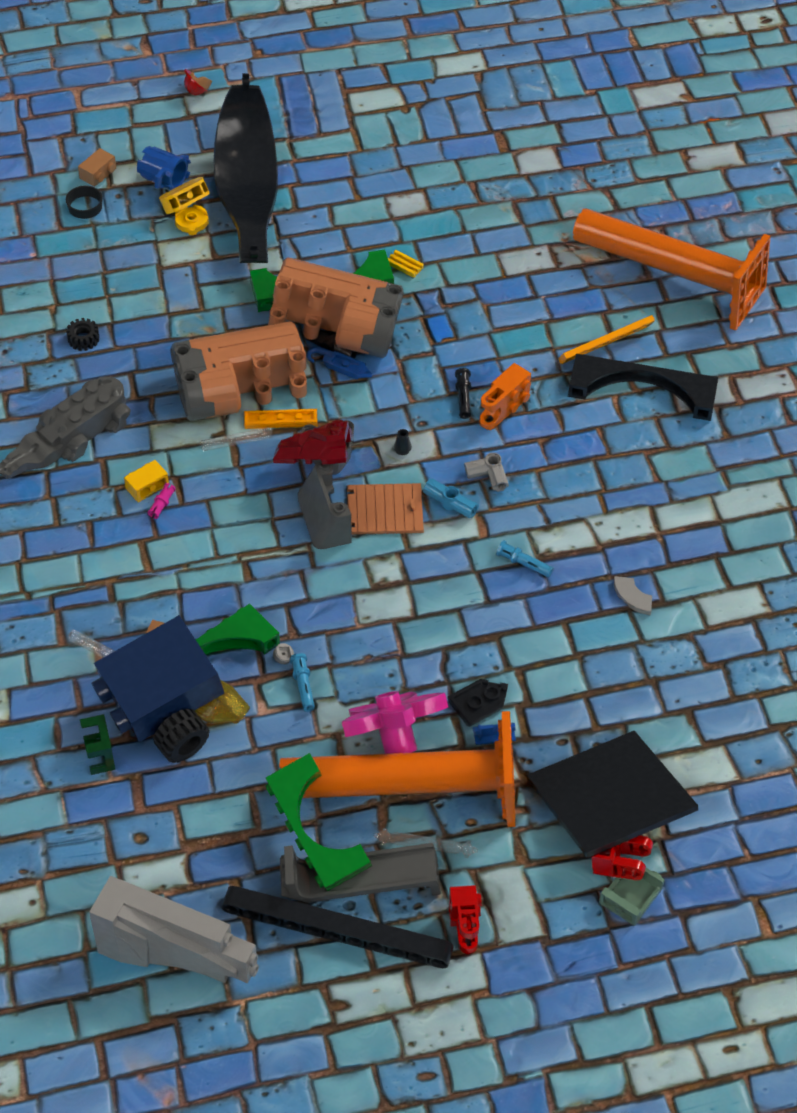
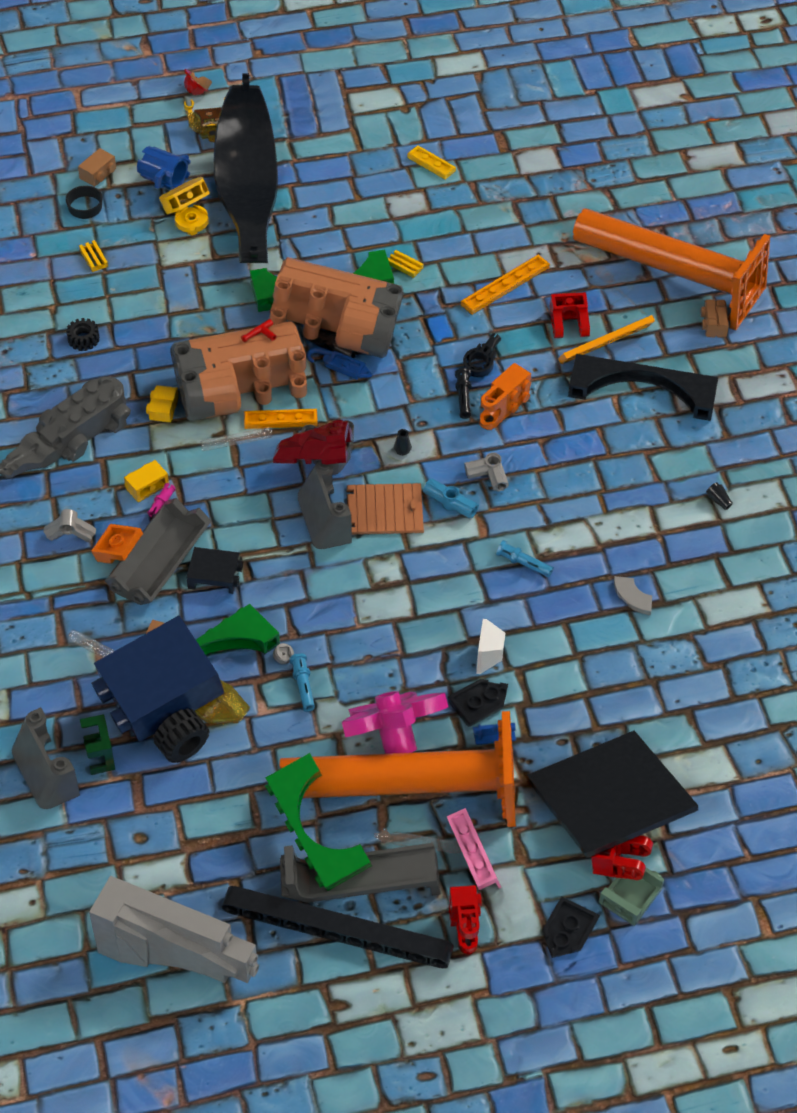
(48, 780): none -> dark grey windscreen
(69, 524): none -> light grey piece
(89, 247): none -> yellow tile
(116, 543): none -> orange plate
(158, 552): none -> dark grey panel
(162, 403): none -> yellow brick
(203, 121): none -> torso
(214, 568): none -> black panel
(262, 328): none -> red piece
(431, 162): none -> yellow tile
(472, 849): none -> bright pink panel
(485, 353): none -> black pin
(490, 646): none -> white slope
(505, 284): none -> light orange tile
(567, 307): none -> red brick
(568, 927): none -> black tile
(715, 318): none -> medium nougat brick
(719, 495): none -> black cone

